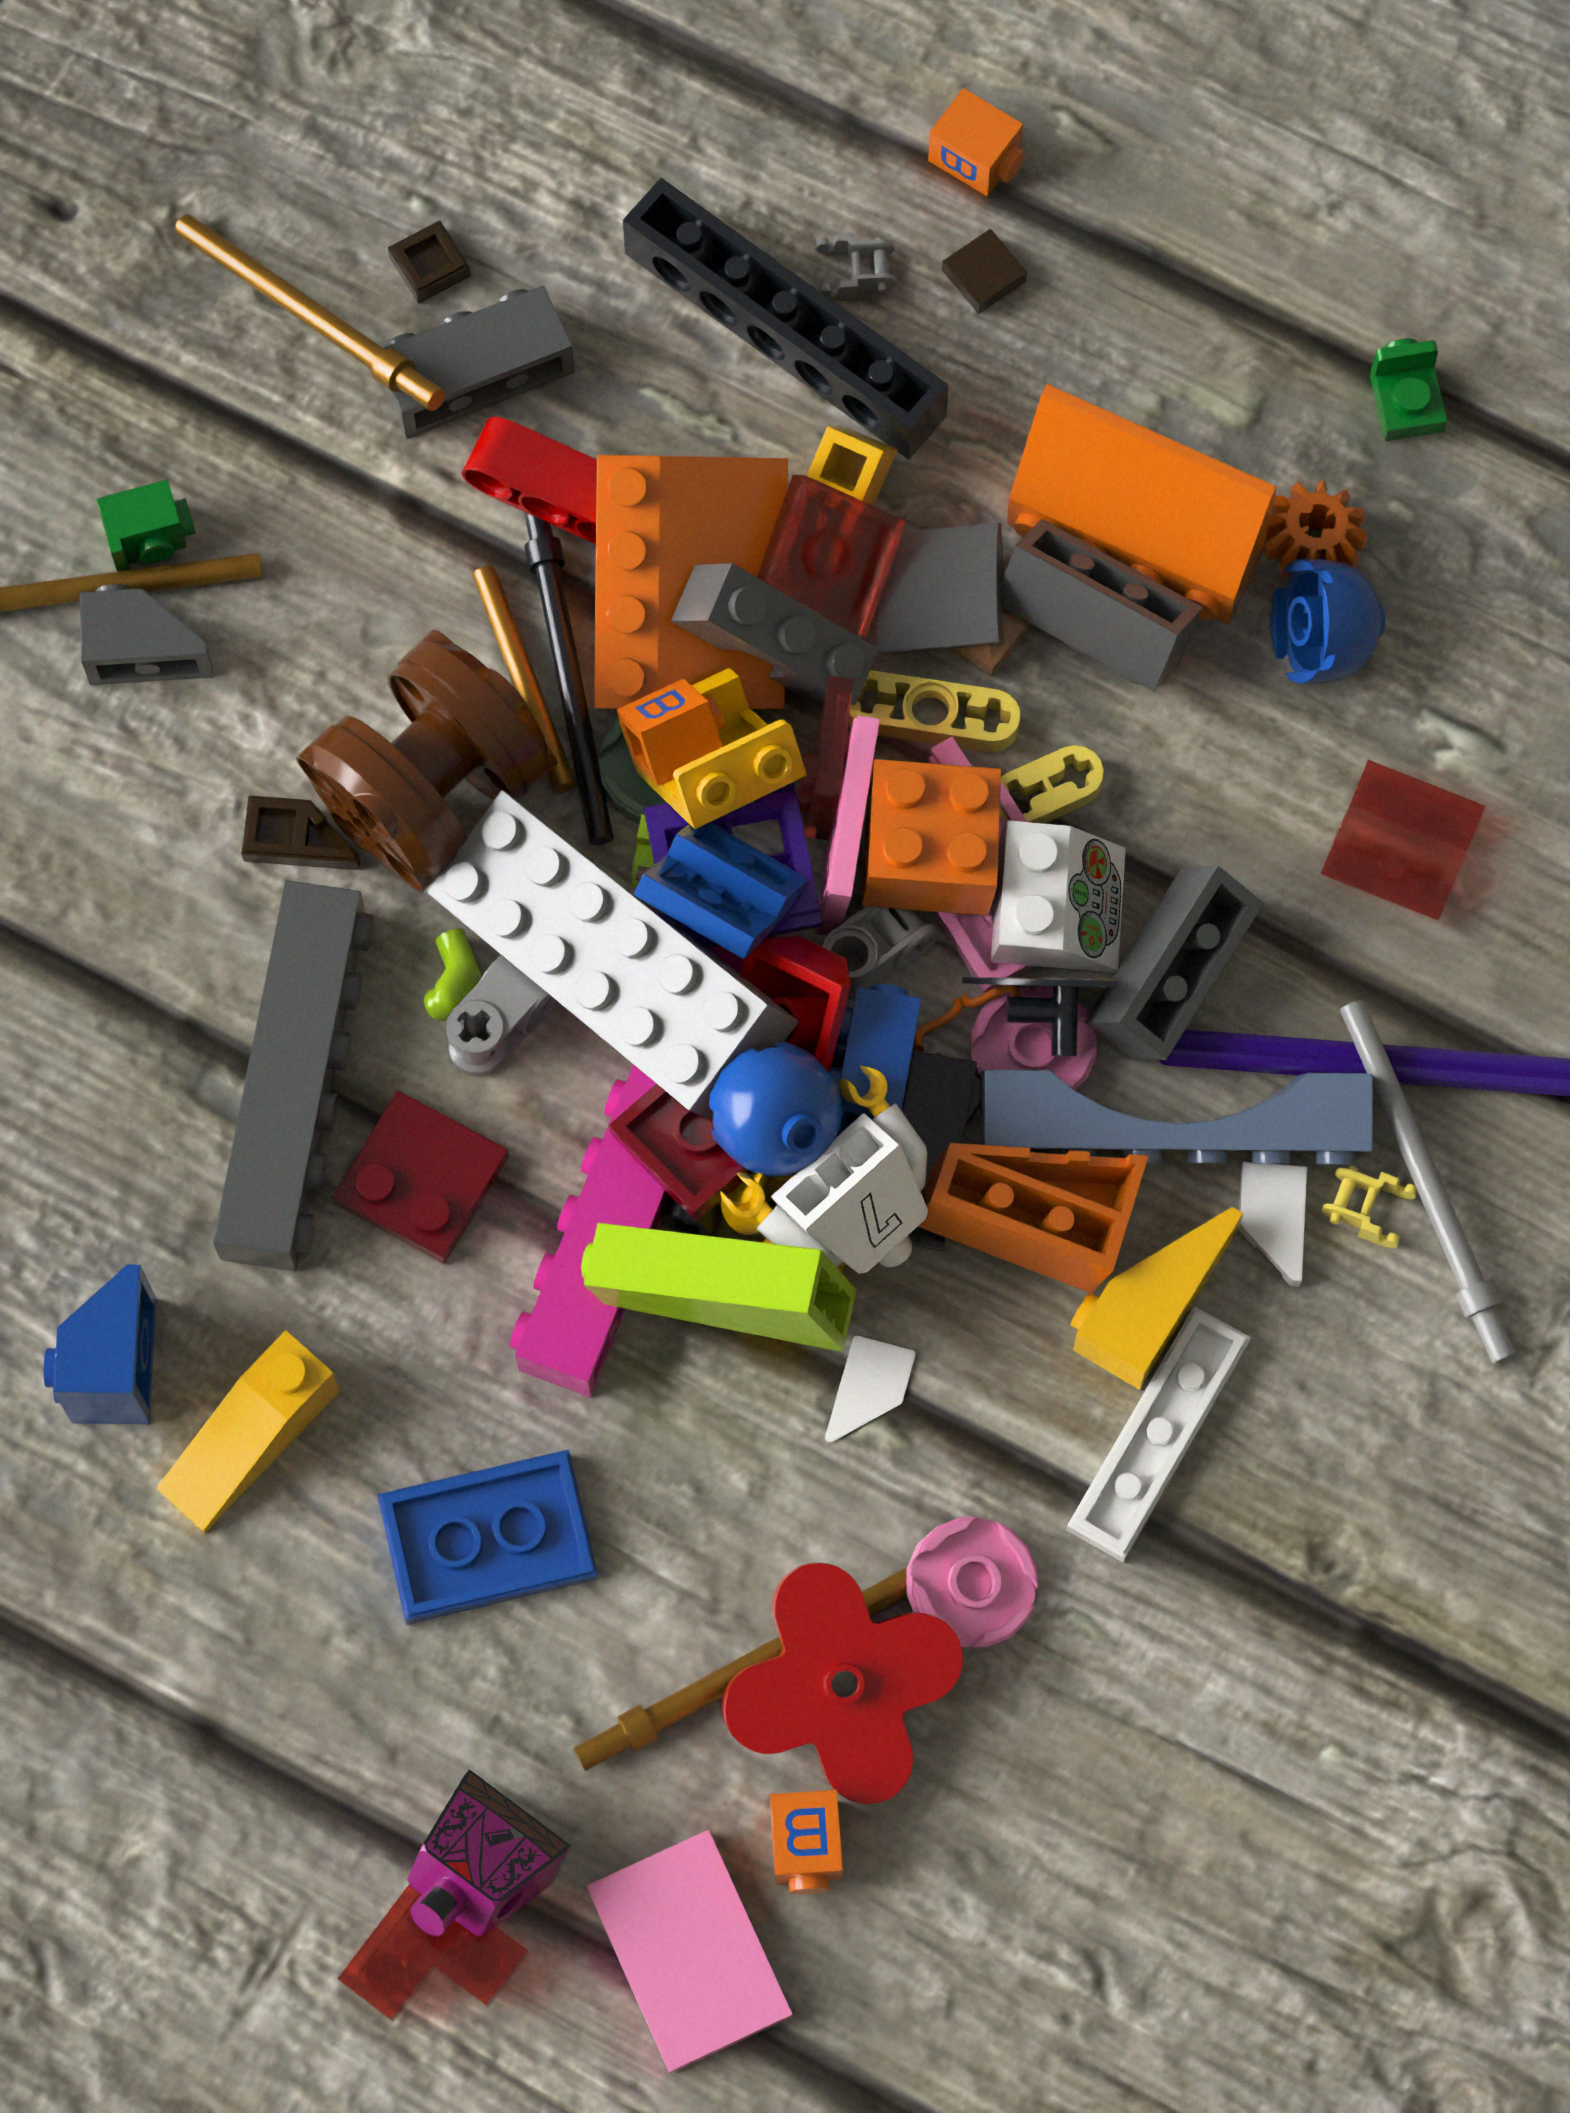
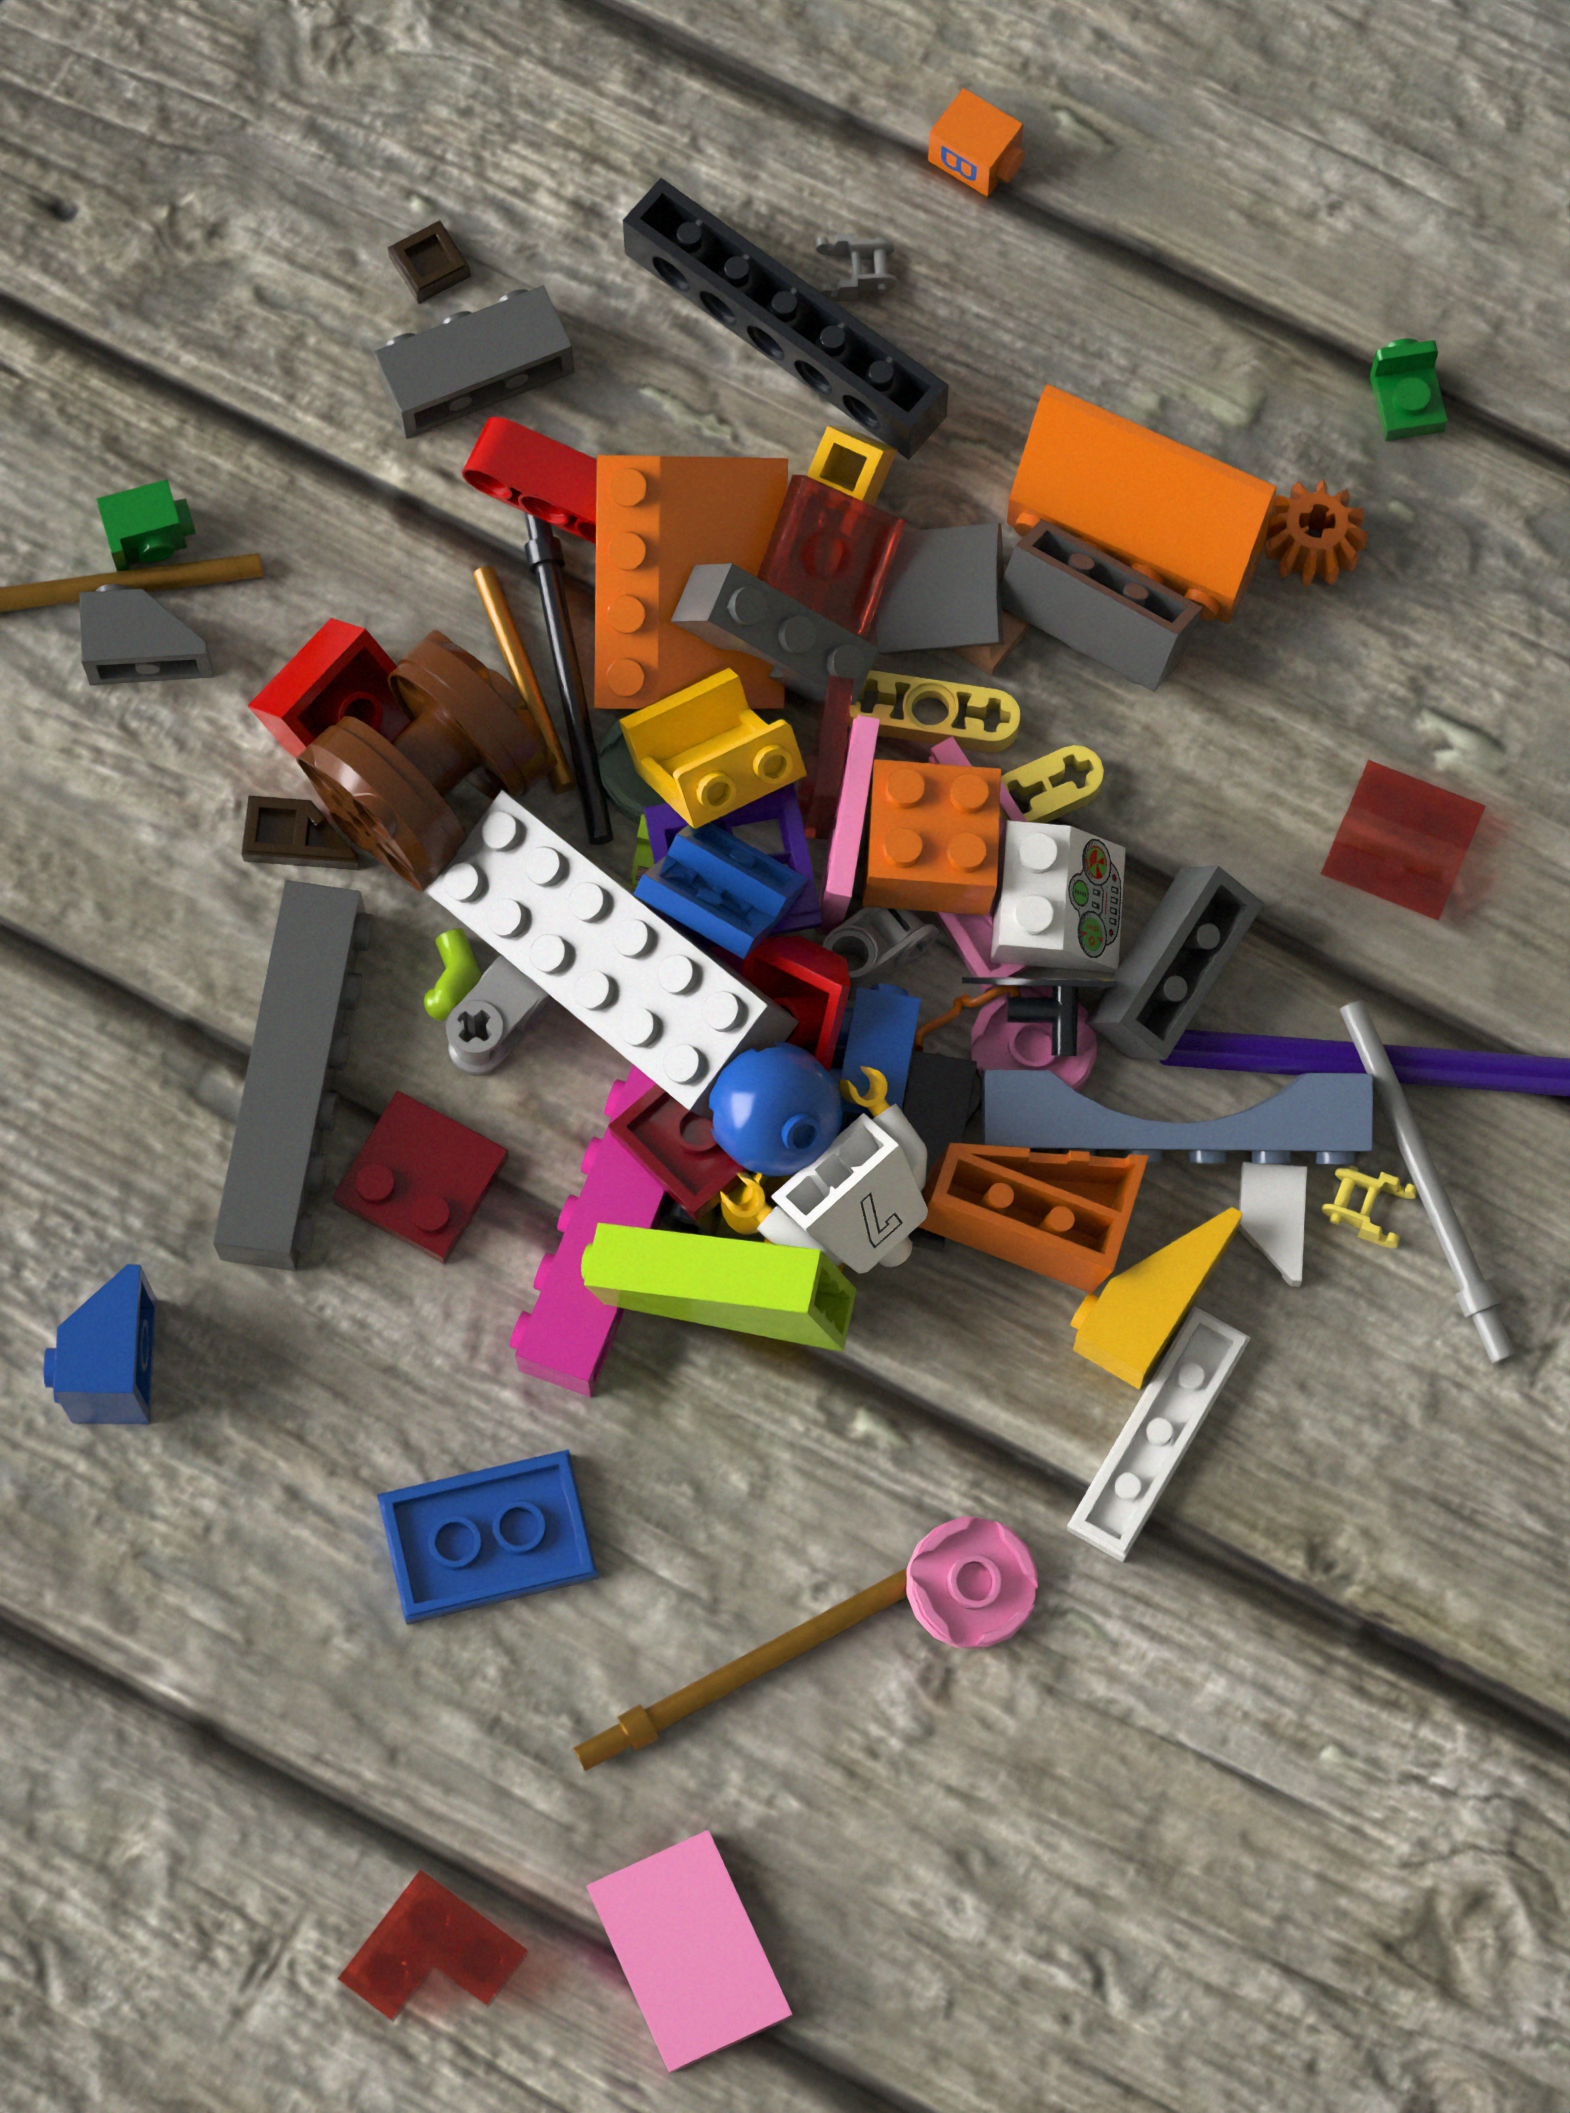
(249, 1430): yellow slope -> none
(330, 678): none -> red slope
(387, 365): pearl gold bar -> none
(482, 1861): torso -> none
(671, 729): orange brick -> none
(792, 1696): red plant -> none
(806, 1840): orange brick -> none
(870, 1384): white sticker -> none
(984, 271): dark brown tile -> none
(1325, 620): blue cylinder -> none

